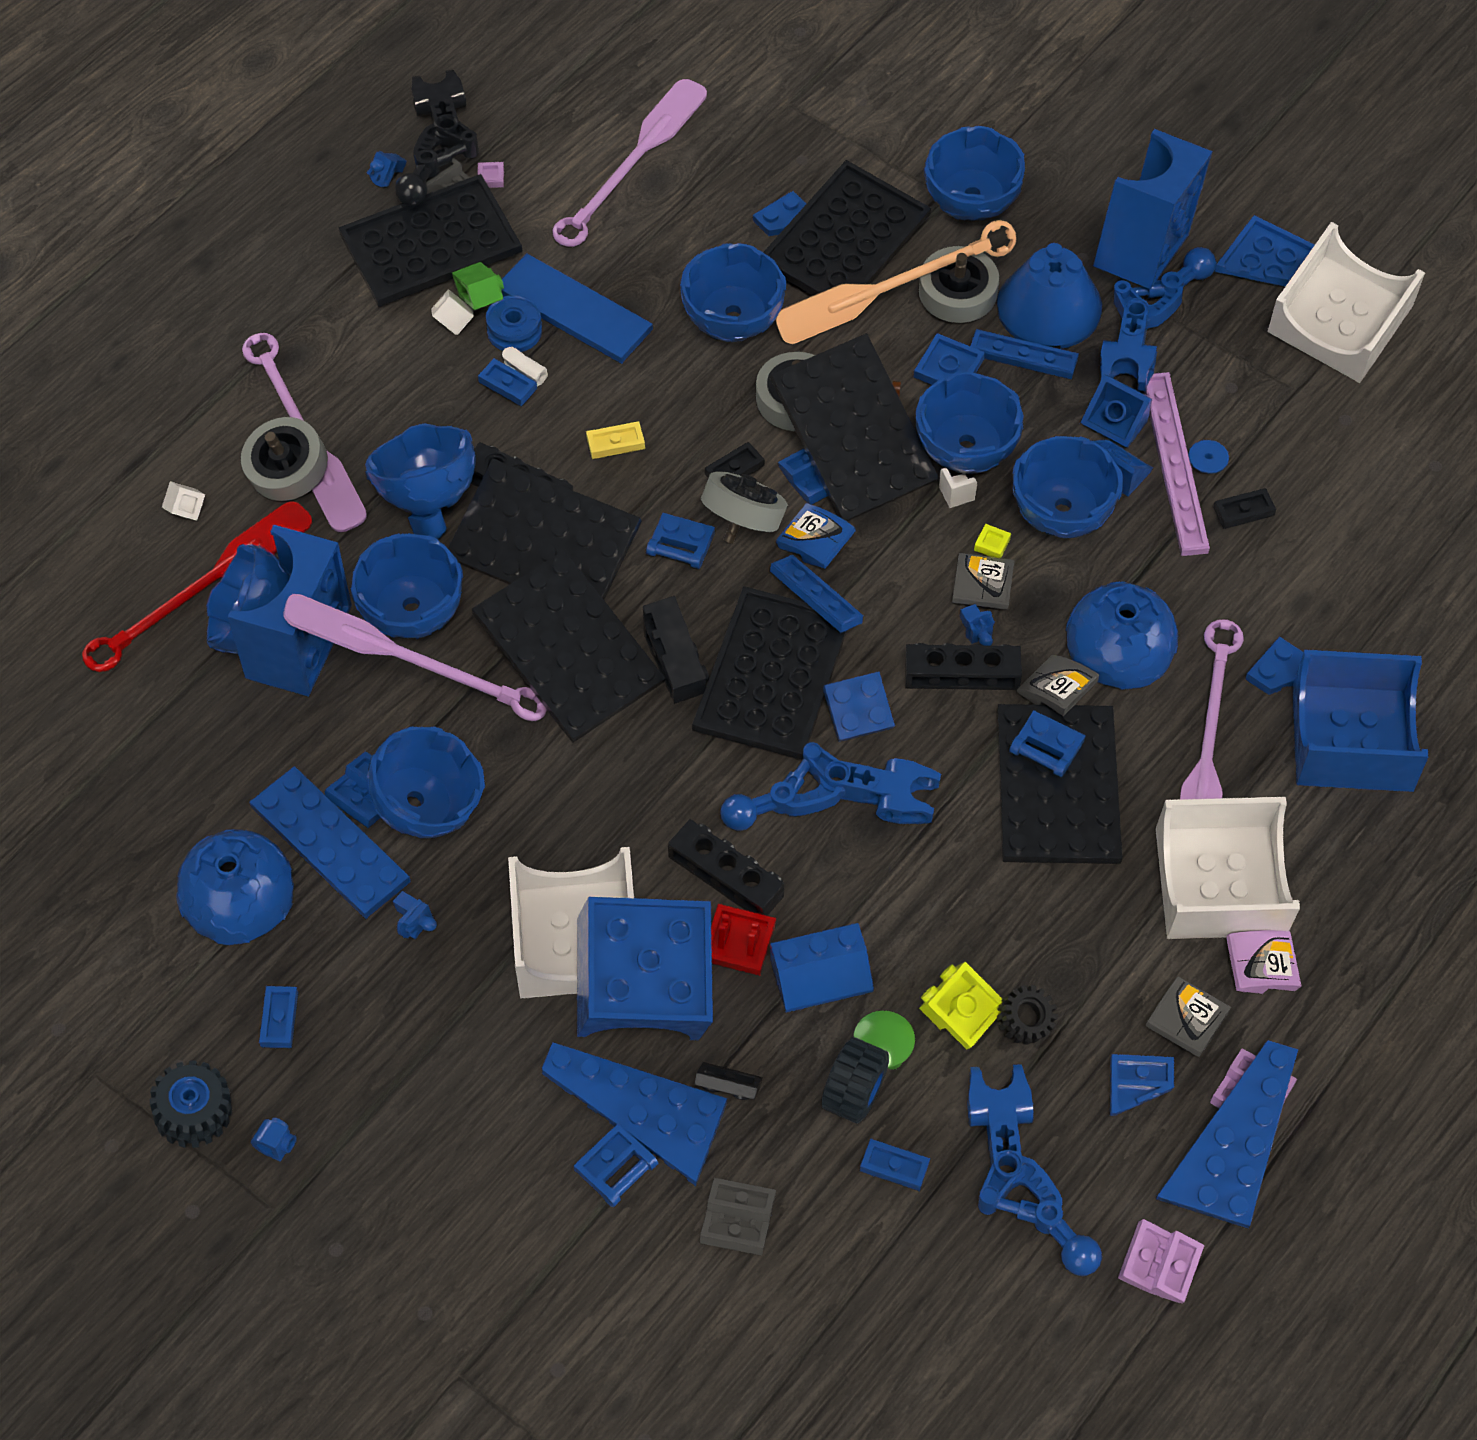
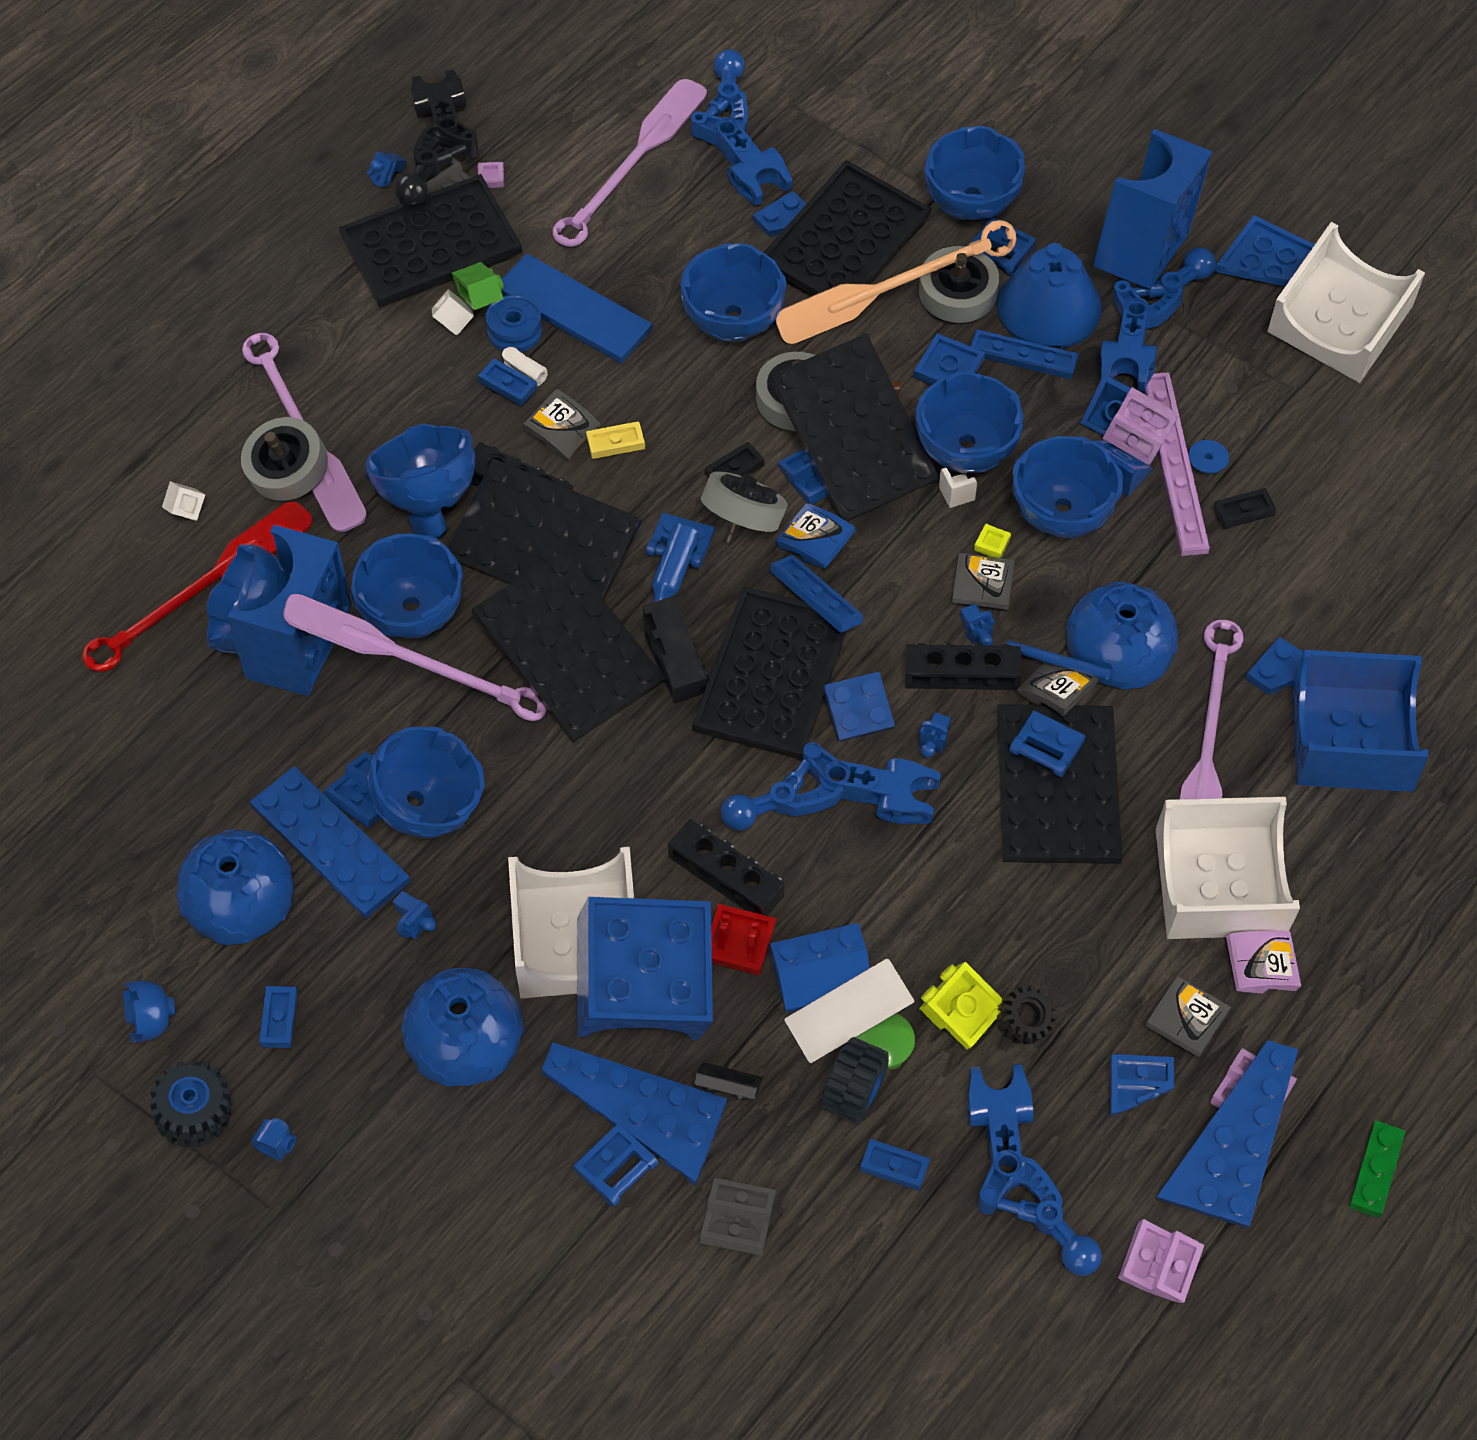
(147, 1009): none -> blue cylinder
(466, 1045): none -> blue piece
(561, 425): none -> dark grey slope
(674, 561): none -> blue piece
(730, 134): none -> blue piece
(849, 1010): none -> white sticker
(934, 735): none -> blue piece
(1022, 248): none -> blue plate
(1062, 661): none -> blue bar
(1140, 426): none -> lavender slope
(1377, 1169): none -> green plate

